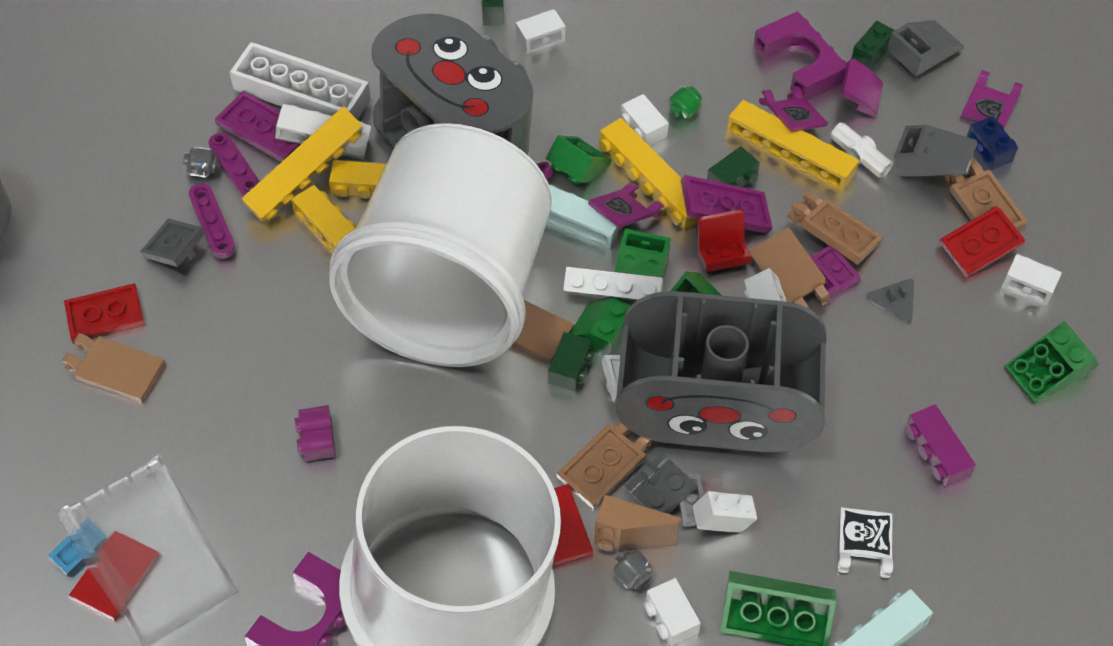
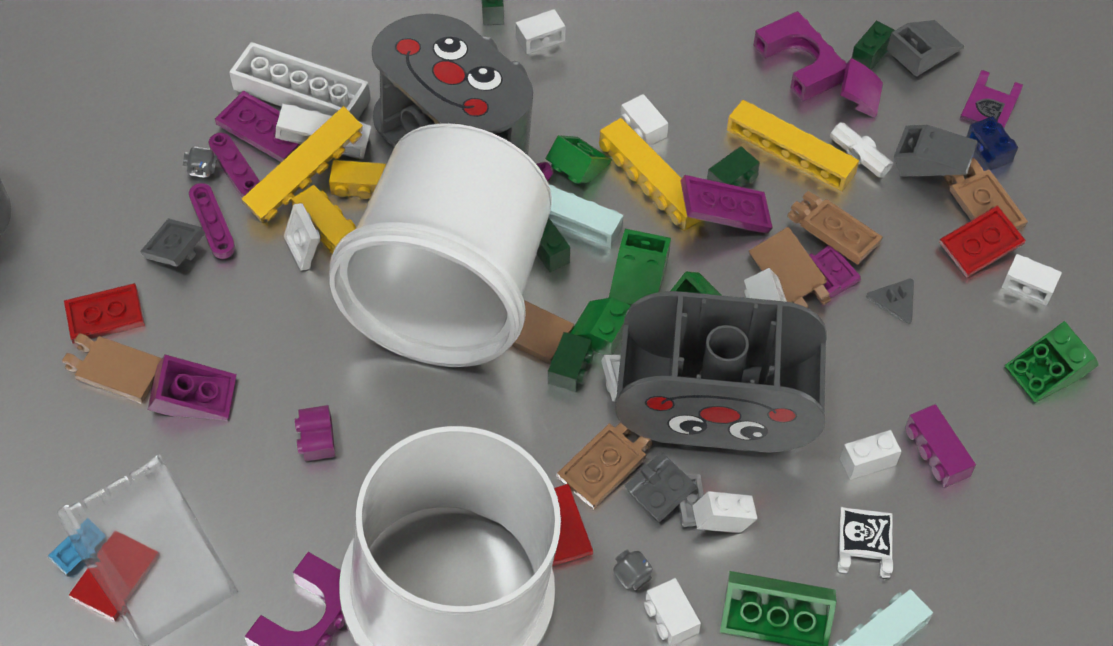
(191, 390): none -> magenta slope
(301, 236): none -> white hinge
(553, 248): none -> dark green brick
(610, 284): white brick -> none
(623, 208): magenta flag -> none
(633, 527): medium nougat slope -> none
(685, 102): green head -> none
(722, 241): red bracket -> none
(794, 112): magenta flag -> none
(870, 454): none -> white brick

